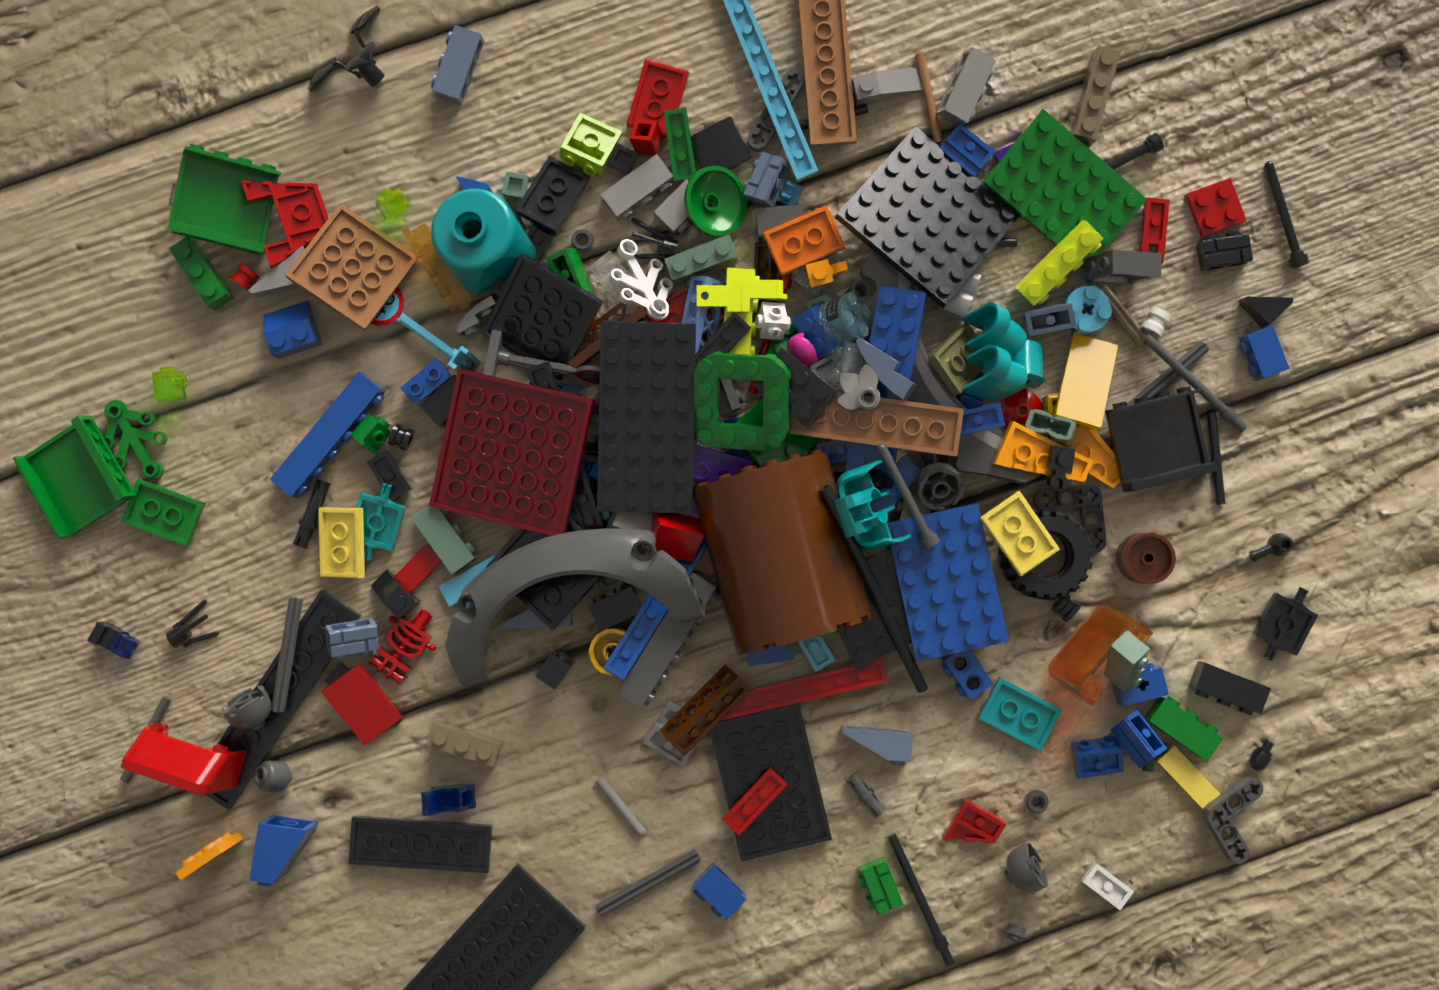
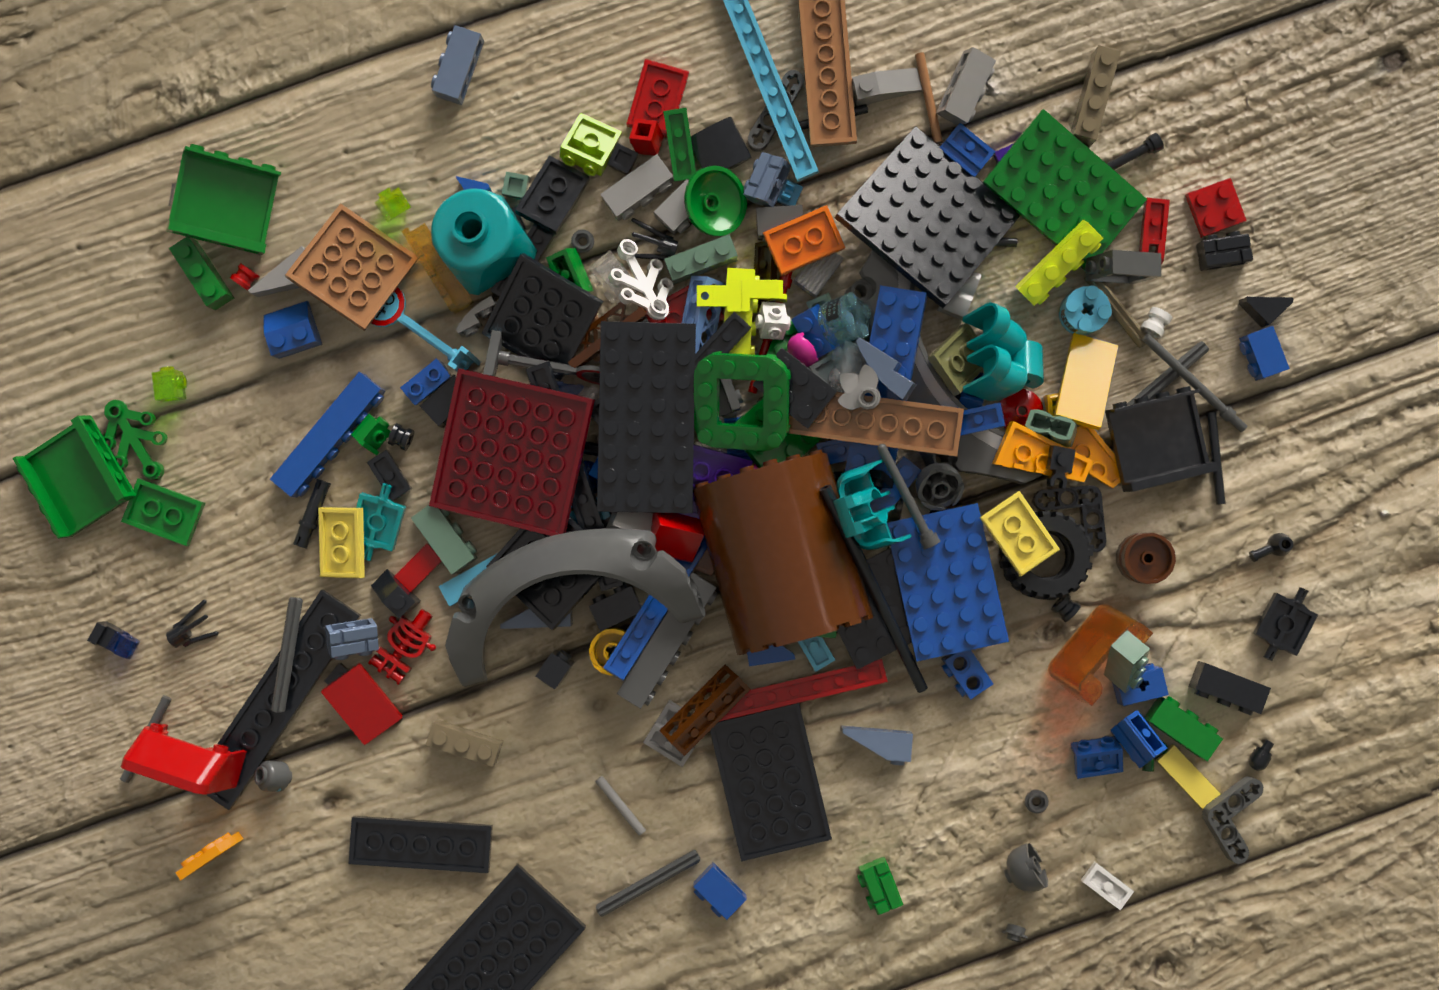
(248, 709): dark grey cylinder -> none
(278, 846): blue slope -> none
(299, 211): red wing -> none
(362, 61): black plant -> none
(448, 799): clear blue brick -> none
(754, 801): red plate -> none
(822, 273): light orange plate -> none
(866, 795): dark grey pin -> none
(939, 941): black bar -> none
(974, 824): red wing -> none
(1019, 713): teal plate -> none
(1050, 318): sand blue slope -> none
(1297, 256): black piece -> none

